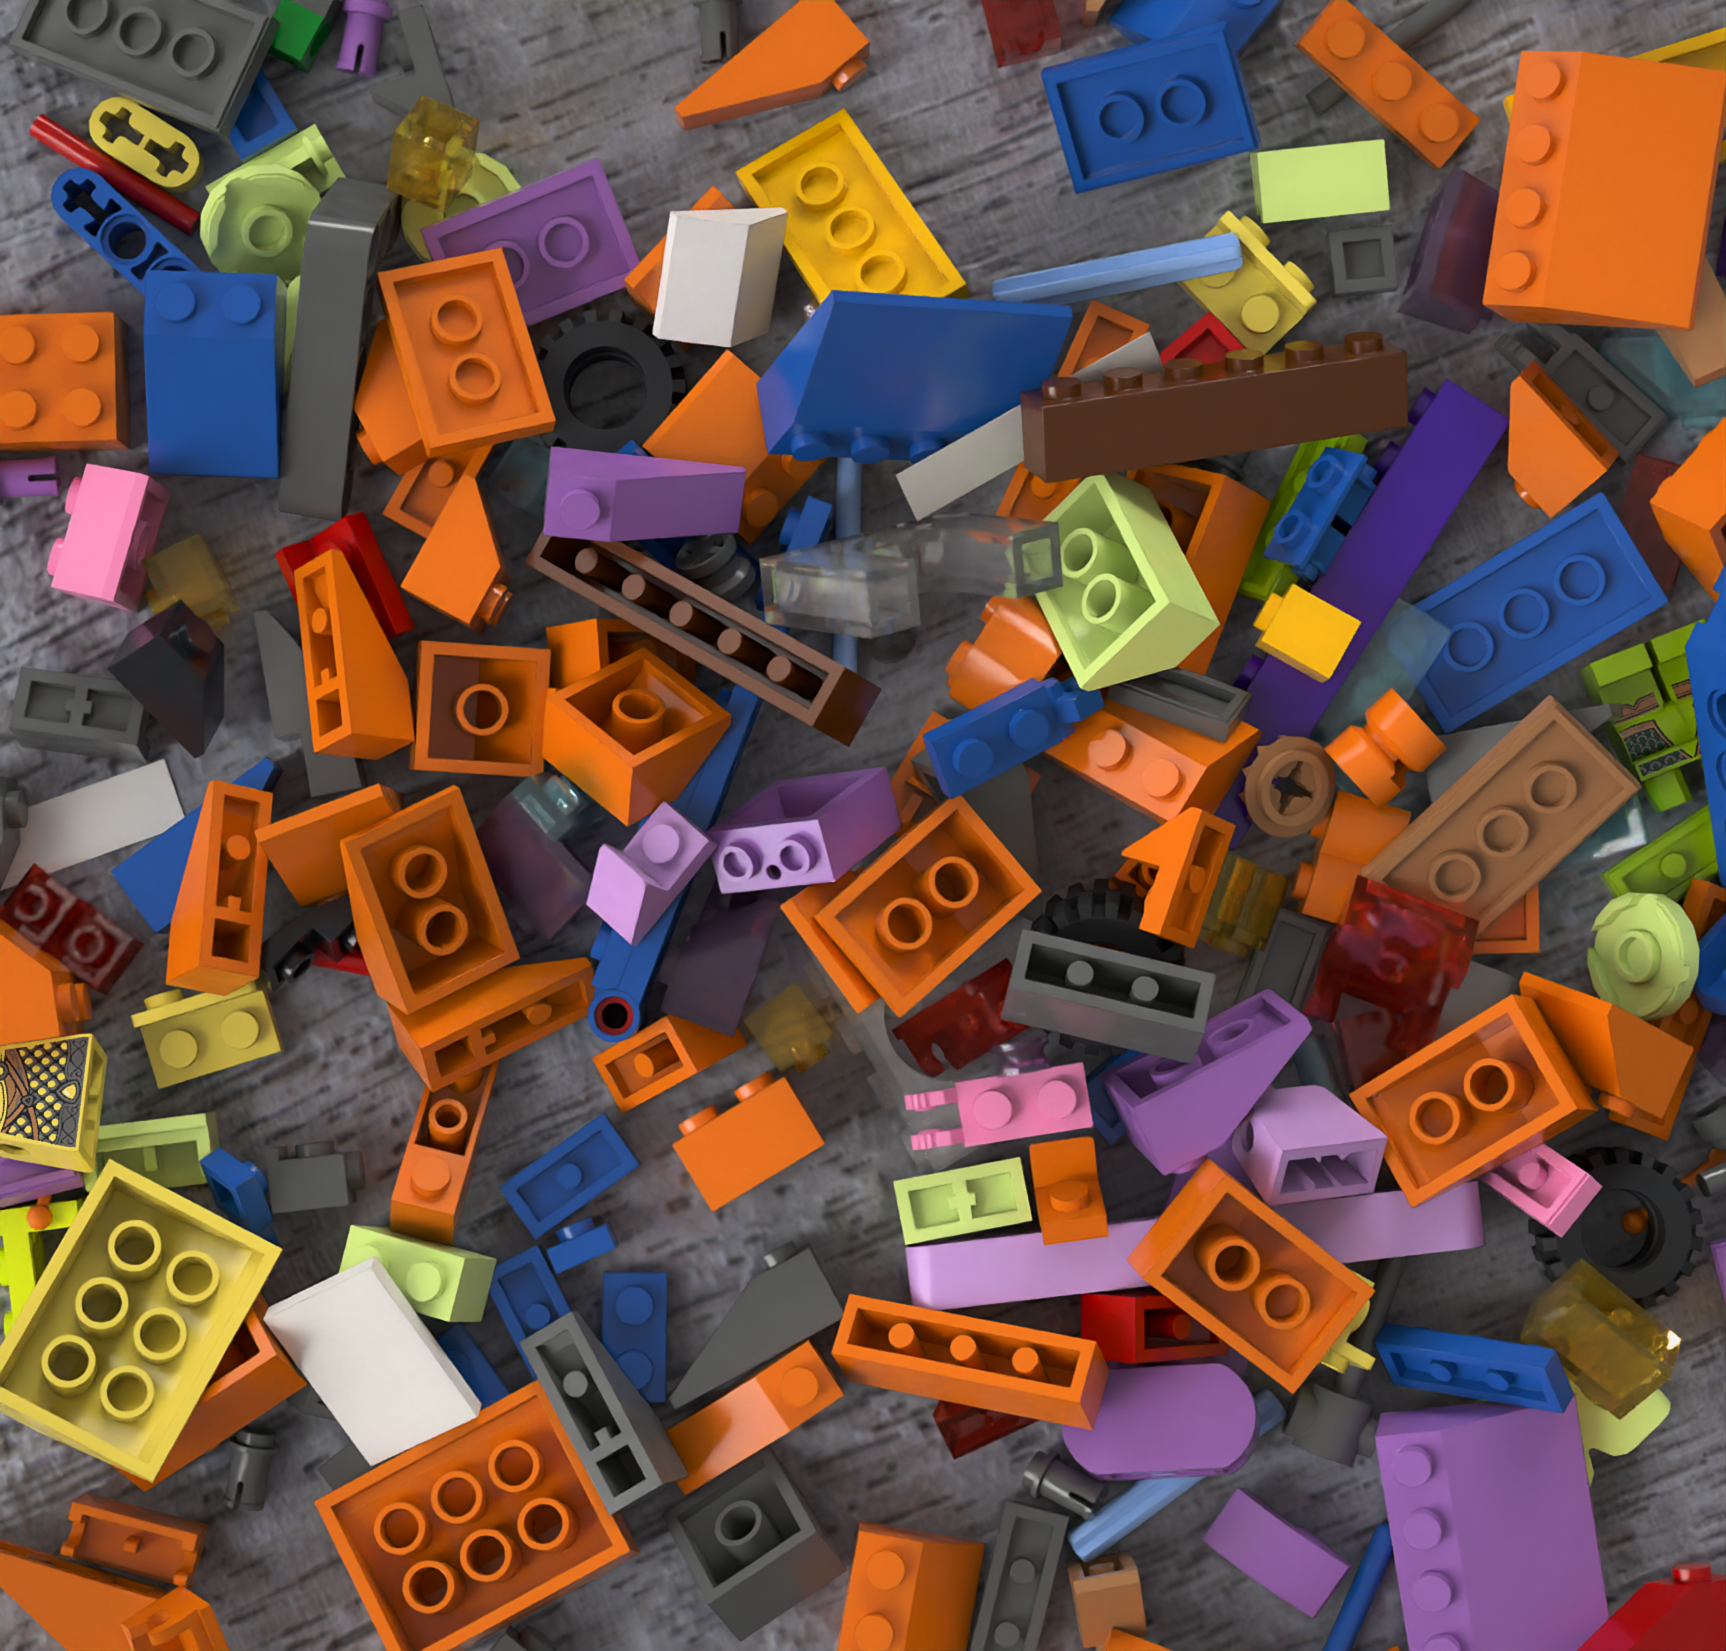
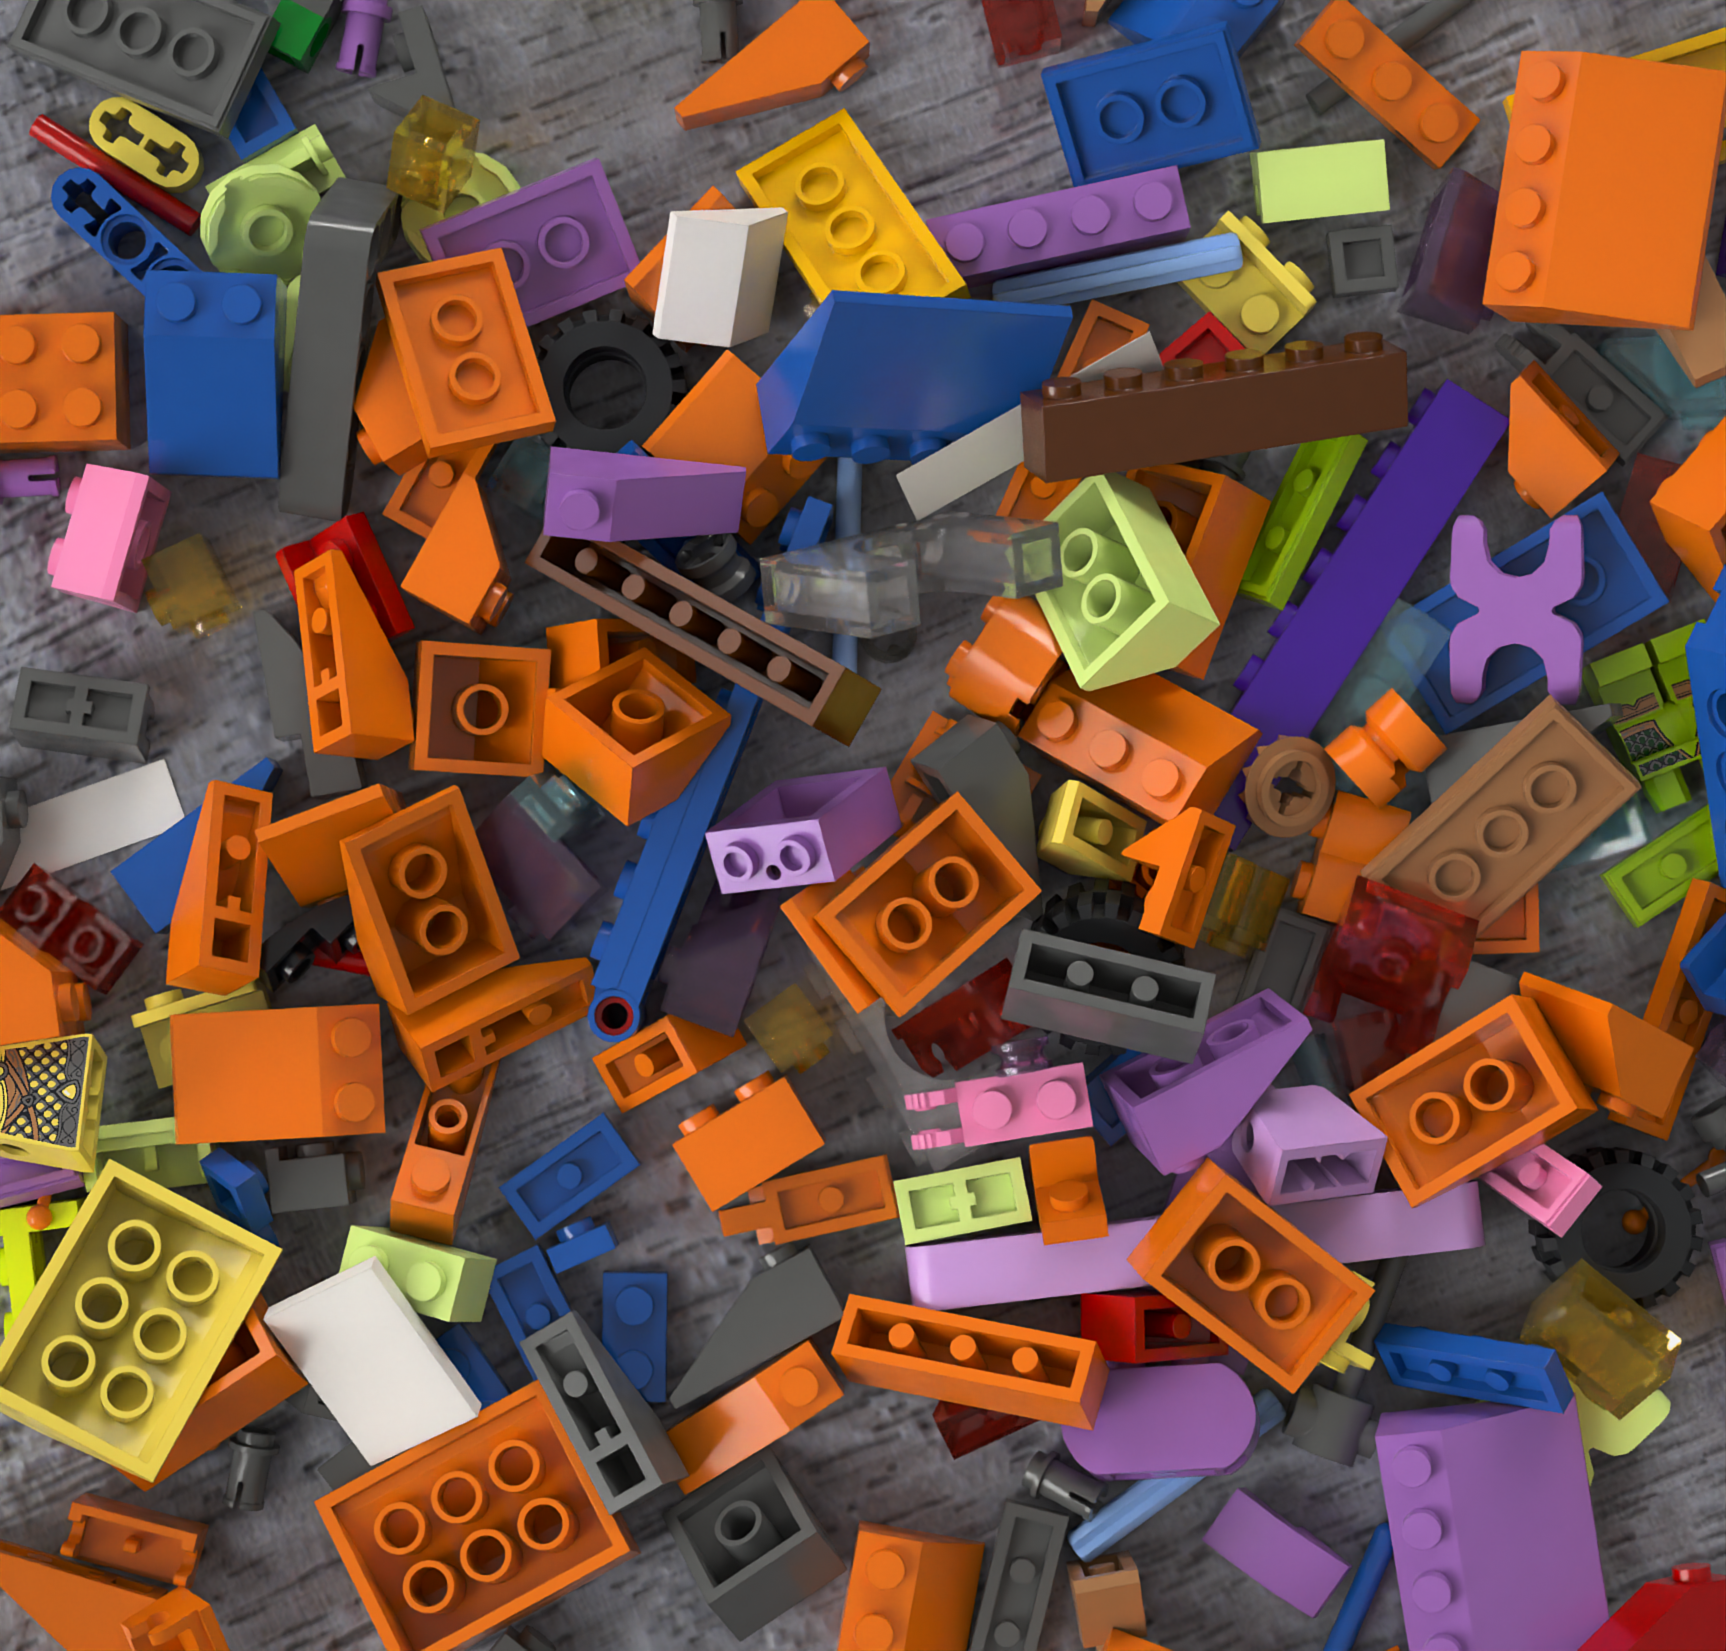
(176, 674): black slope -> none
(277, 1074): none -> orange slope
(642, 881): lavender slope -> none
(816, 1202): none -> orange hinge
(1006, 731): blue hinge -> none
(1065, 226): none -> medium lavender brick
(1087, 833): none -> light yellow slope
(1186, 701): dark grey tile -> none
(1305, 632): yellow brick -> none
(1334, 487): blue hinge -> none
(1517, 609): none -> medium lavender piece
(1644, 955): yellowish green tile -> none

